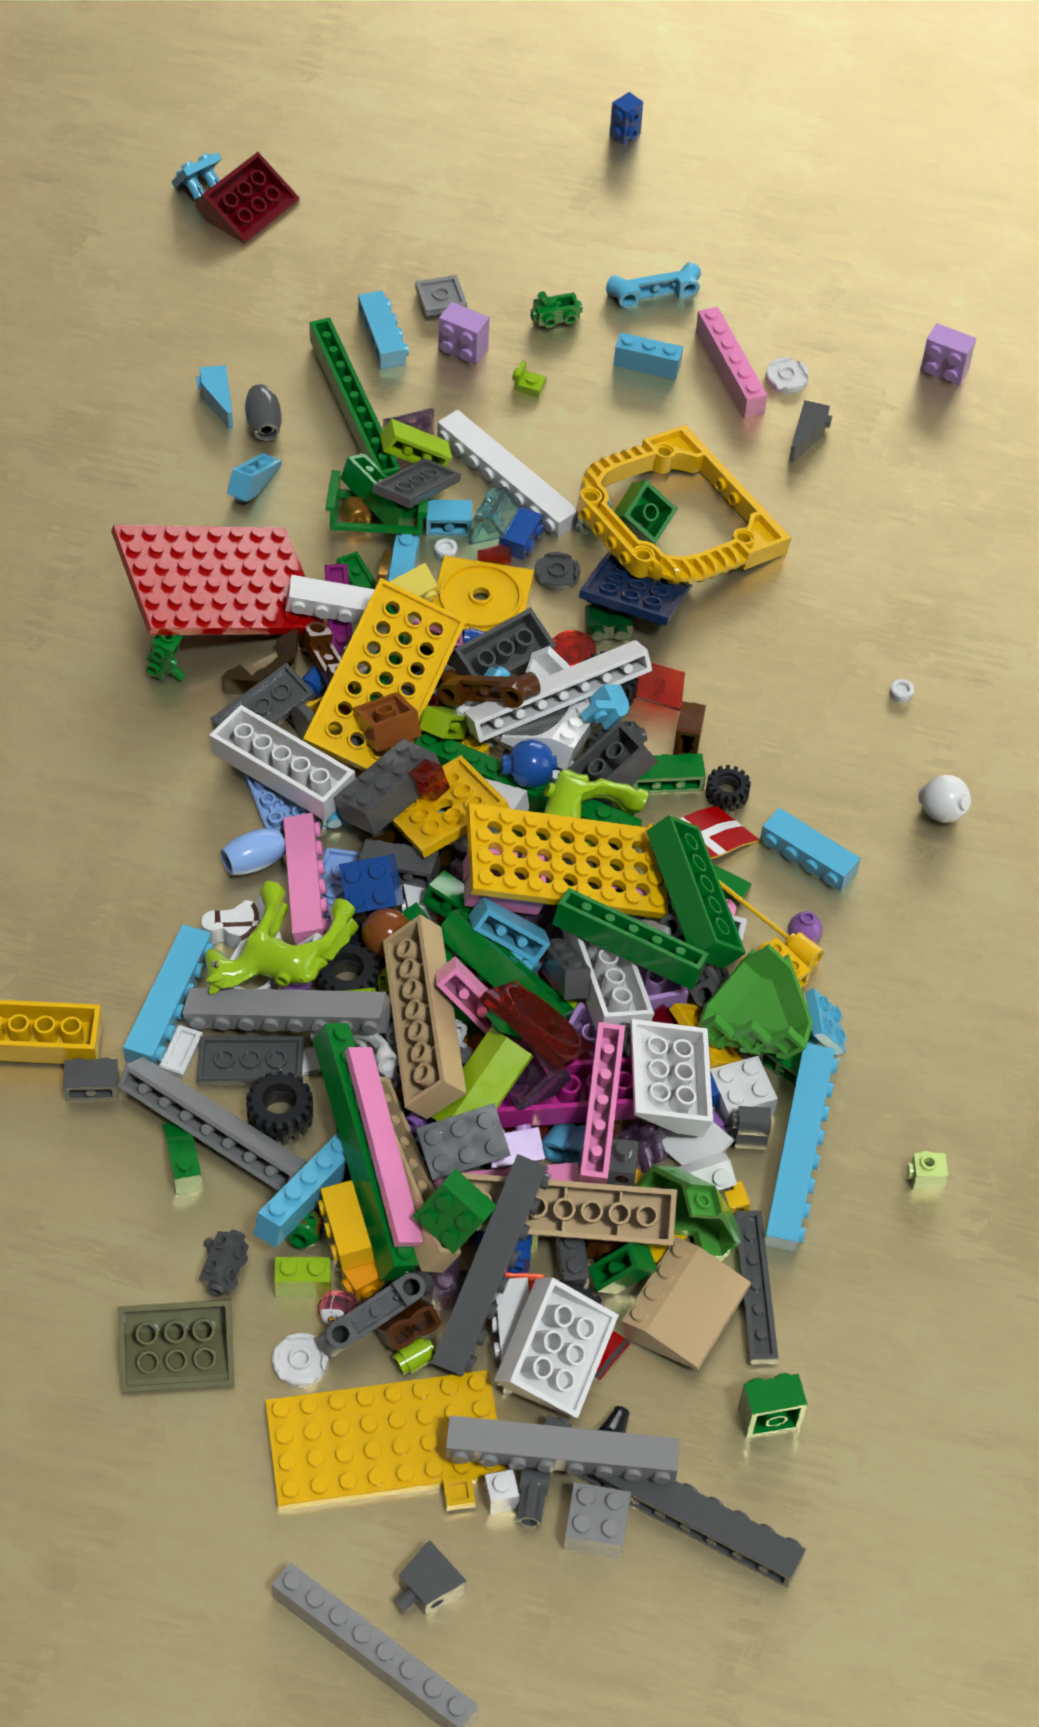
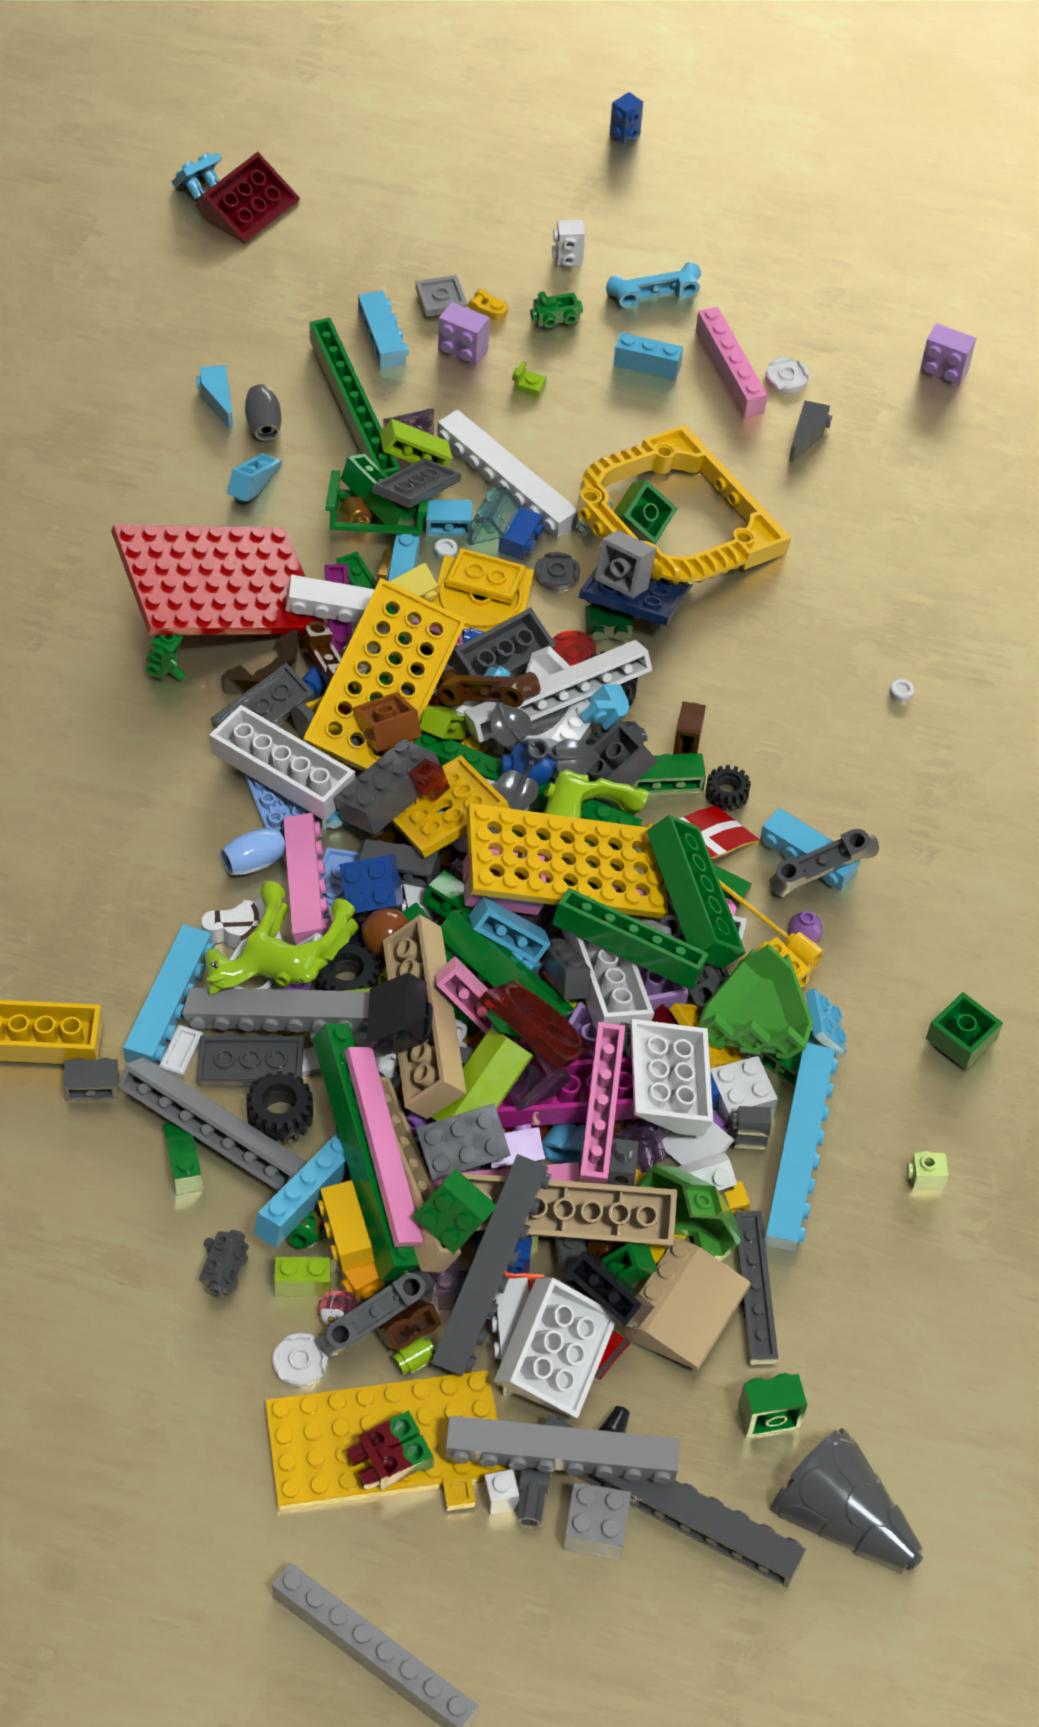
(176, 1345): olive slope -> none
(391, 1452): none -> dark red hips
(398, 1015): none -> black brick
(429, 1581): dark grey torso -> none
(486, 576): none -> yellow tile
(493, 308): none -> yellow plate
(497, 554): clear red cone -> none
(512, 725): none -> dark grey plant
(569, 243): none -> white brick
(610, 1290): none -> black brick
(625, 563): none -> light grey brick
(661, 687): clear red piece -> none
(796, 872): none -> dark grey plate
(848, 1505): none -> dark grey cone
(945, 798): white brick -> none
(964, 1030): none -> green brick

